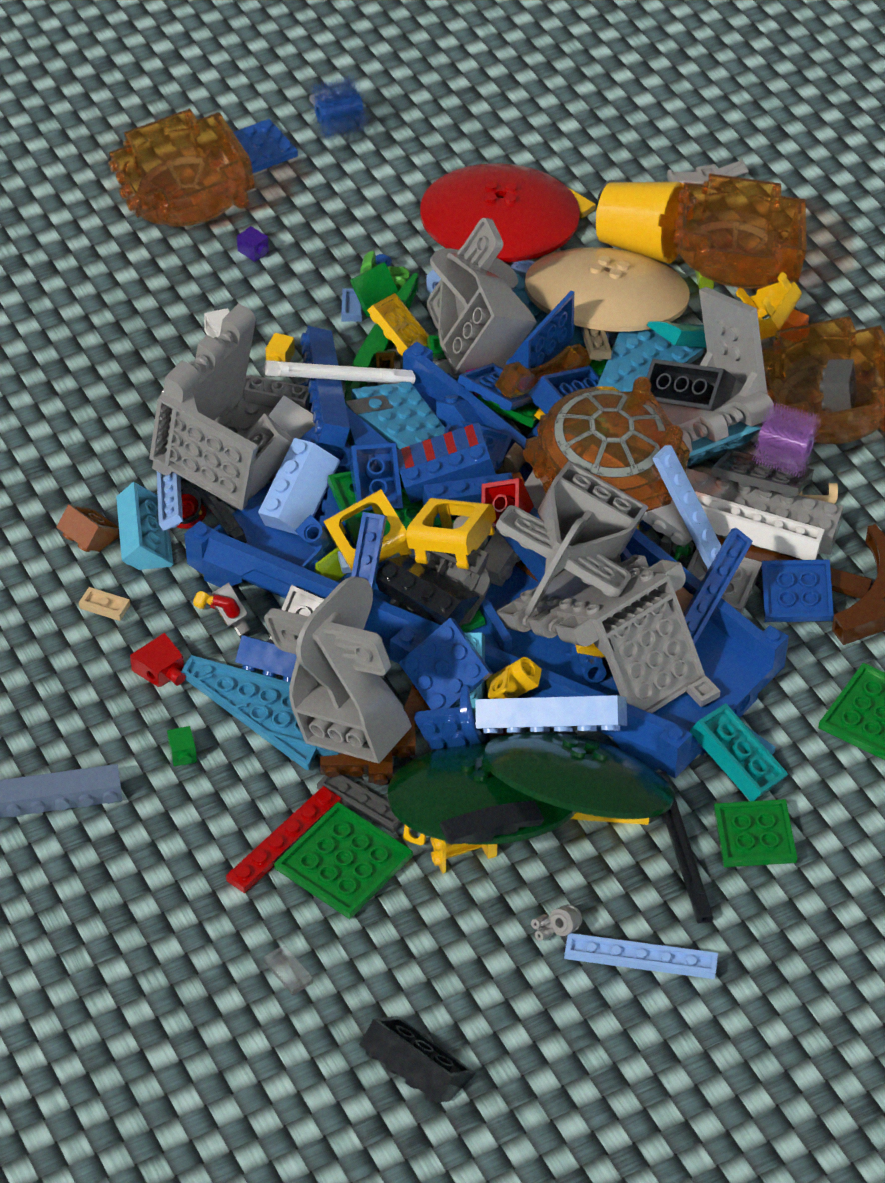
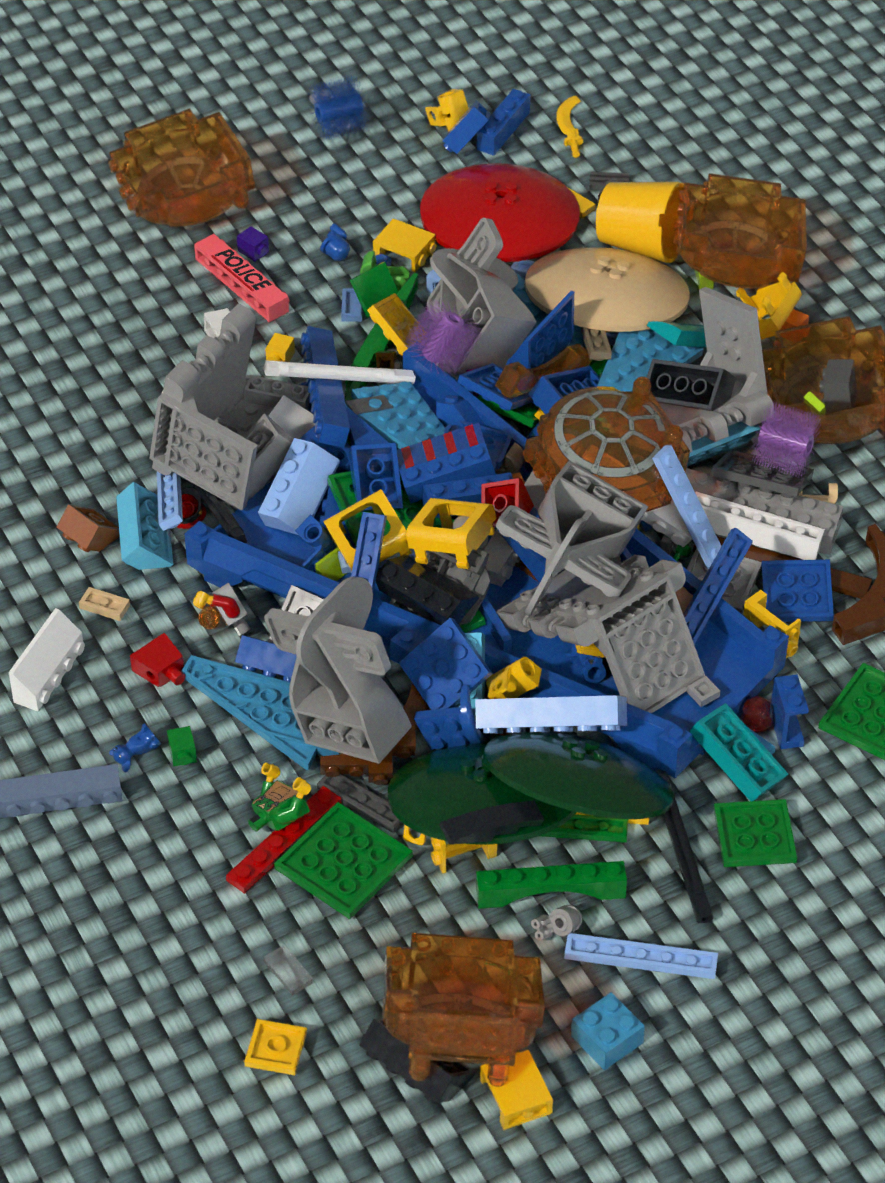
(45, 661): none -> white slope
(138, 744): none -> blue animal
(209, 617): none -> clear orange plate
(242, 277): none -> coral brick
(265, 145): blue plate -> none
(275, 1047): none -> yellow plate
(278, 802): none -> torso
(336, 244): none -> blue piece
(406, 241): none -> yellow panel
(443, 337): none -> medium lavender piece
(451, 109): none -> yellow piece
(462, 1002): none -> clear orange windscreen
(466, 127): none -> blue slope
(503, 122): none -> blue brick
(505, 886): none -> green arch
(523, 1095): none -> yellow panel
(565, 125): none -> yellow sword
(592, 828): none -> green tile
(598, 179): none -> flat silver tile
(607, 1031): none -> dark azure brick
(701, 173): light grey plate -> none
(756, 612): none -> yellow panel
(757, 714): none -> clear red head
(787, 703): none -> blue panel
(815, 404): none -> lime tile

